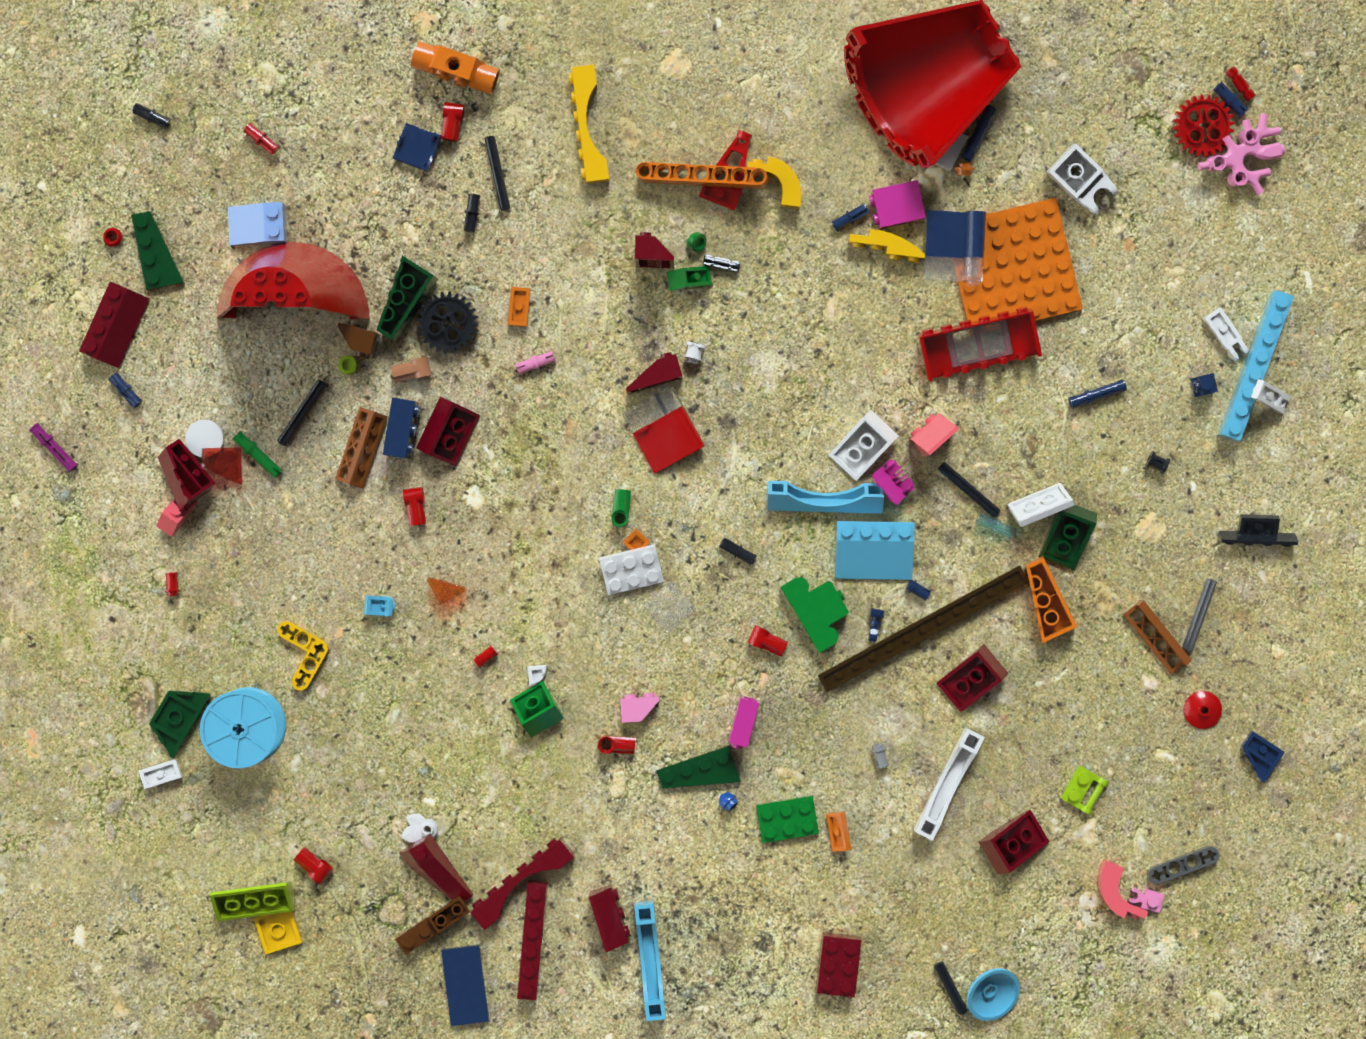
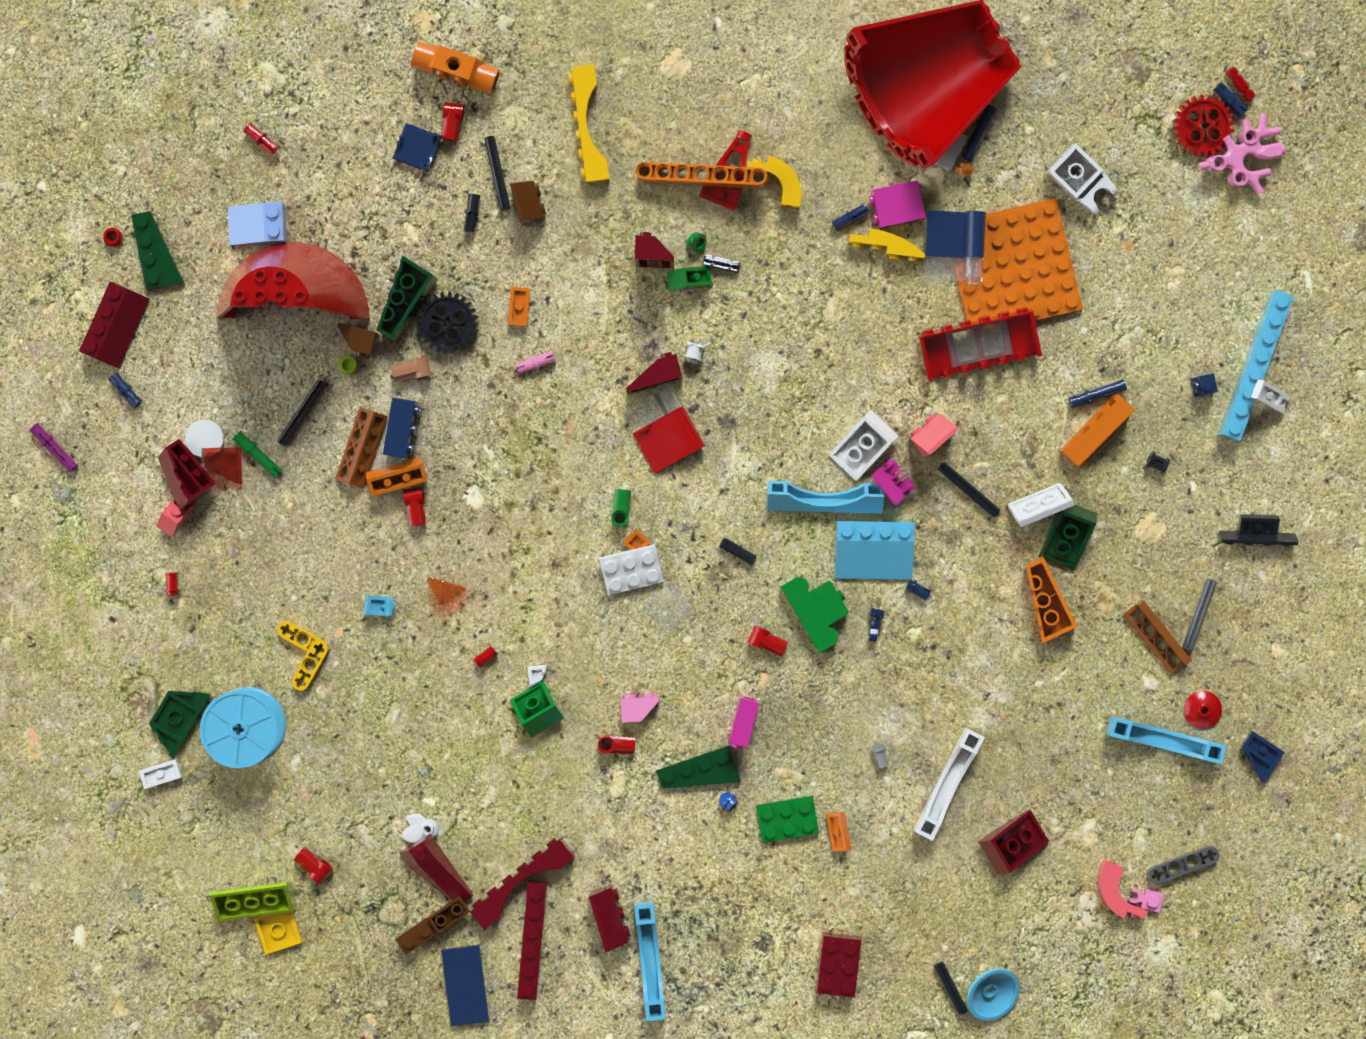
(151, 115): black axle -> none
(396, 476): none -> orange brick
(447, 431): dark red slope -> none
(527, 202): none -> reddish brown slope
(923, 628): dark brown plate -> none
(972, 678): dark red slope -> none
(995, 526): clear light blue pin -> none
(1079, 786): lime plate -> none
(1097, 430): none -> orange wedge
(1166, 739): none -> medium azure arch
(1225, 332): white hinge -> none

